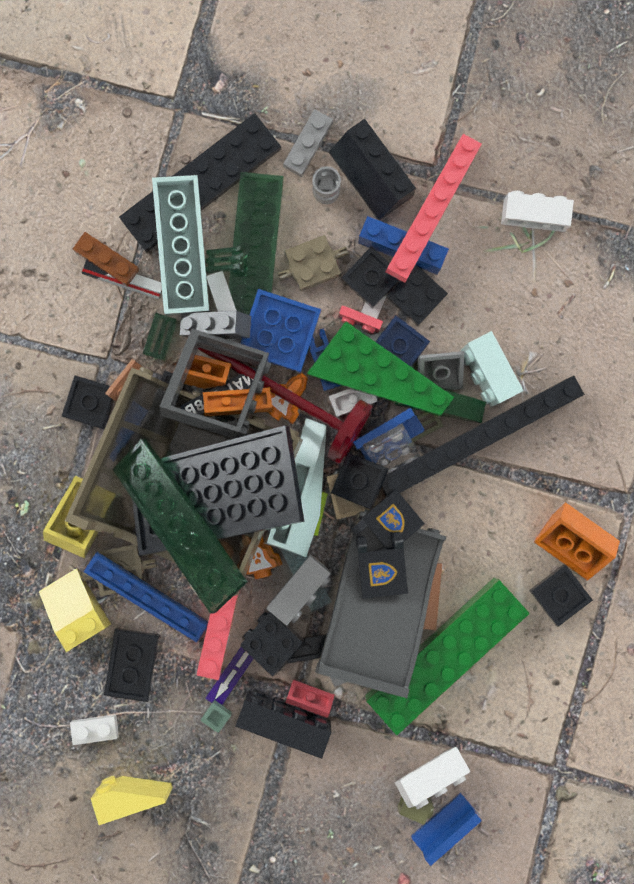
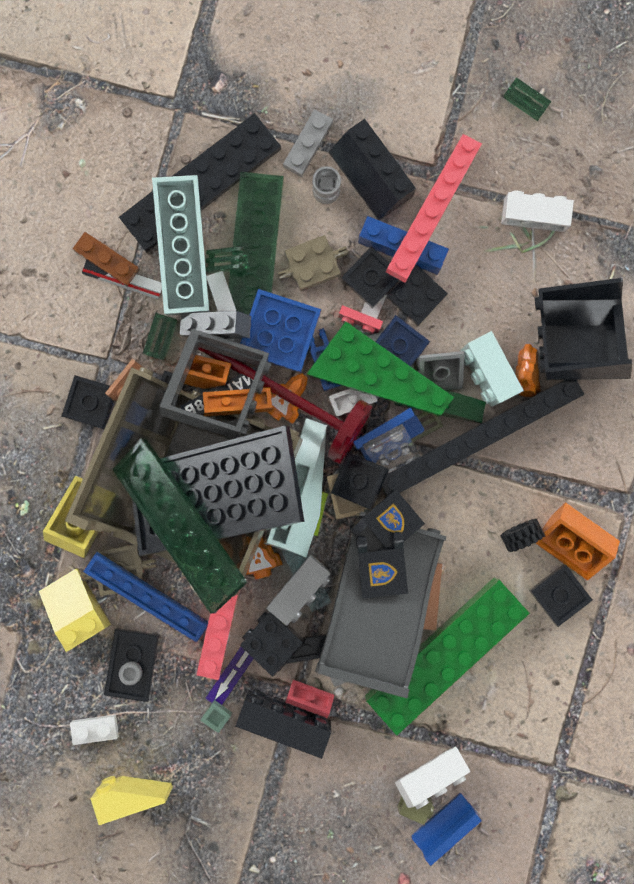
(130, 673): none -> light grey tile
(522, 535): none -> black tyre
(524, 102): none -> clear green tile
(528, 372): none -> orange rock
(583, 331): none -> black windscreen

